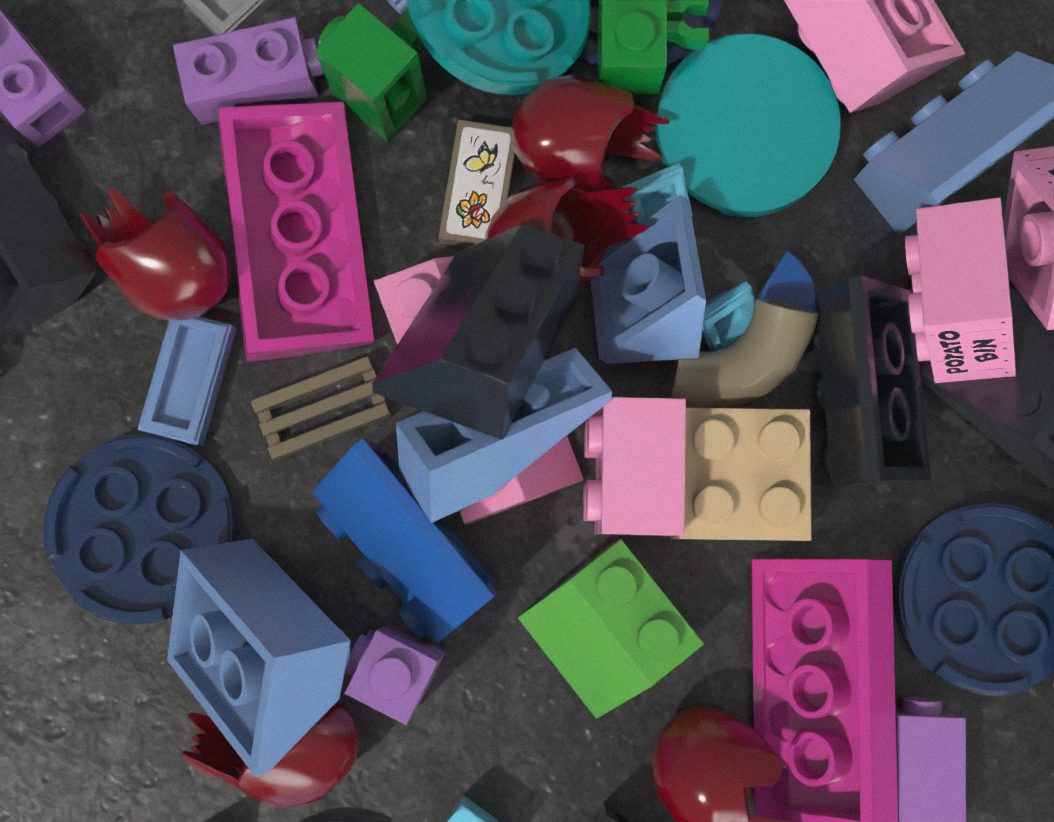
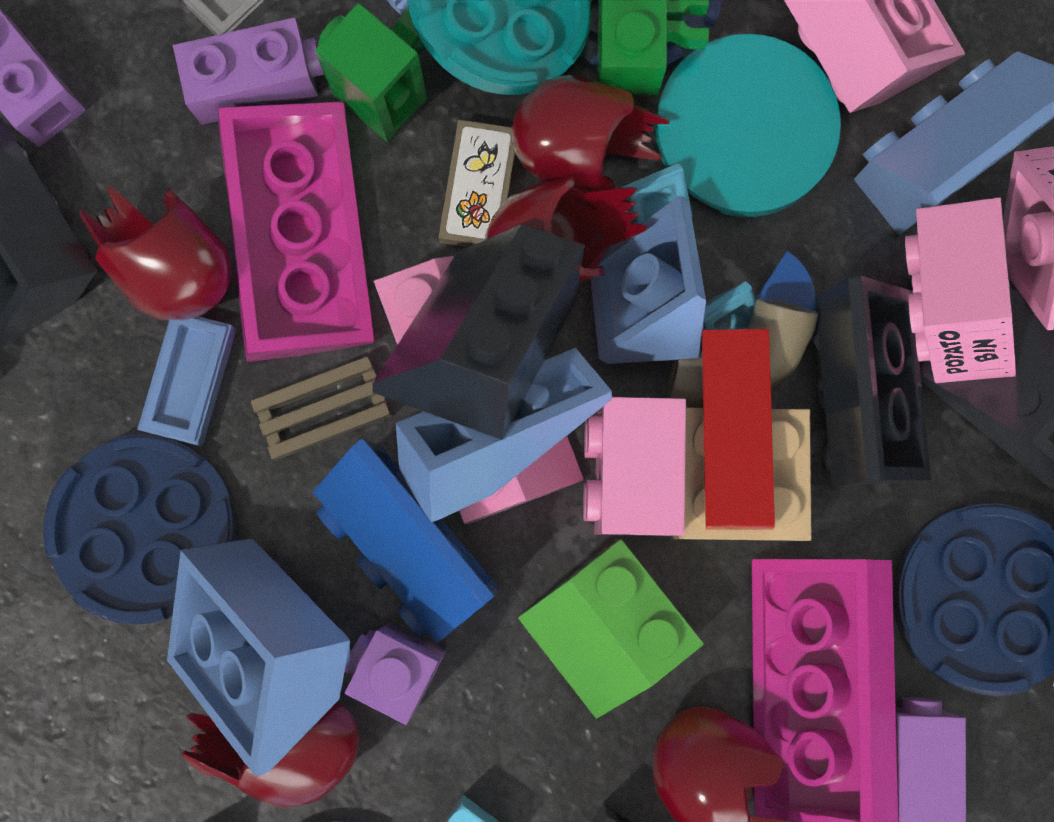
(737, 430): none -> red tile

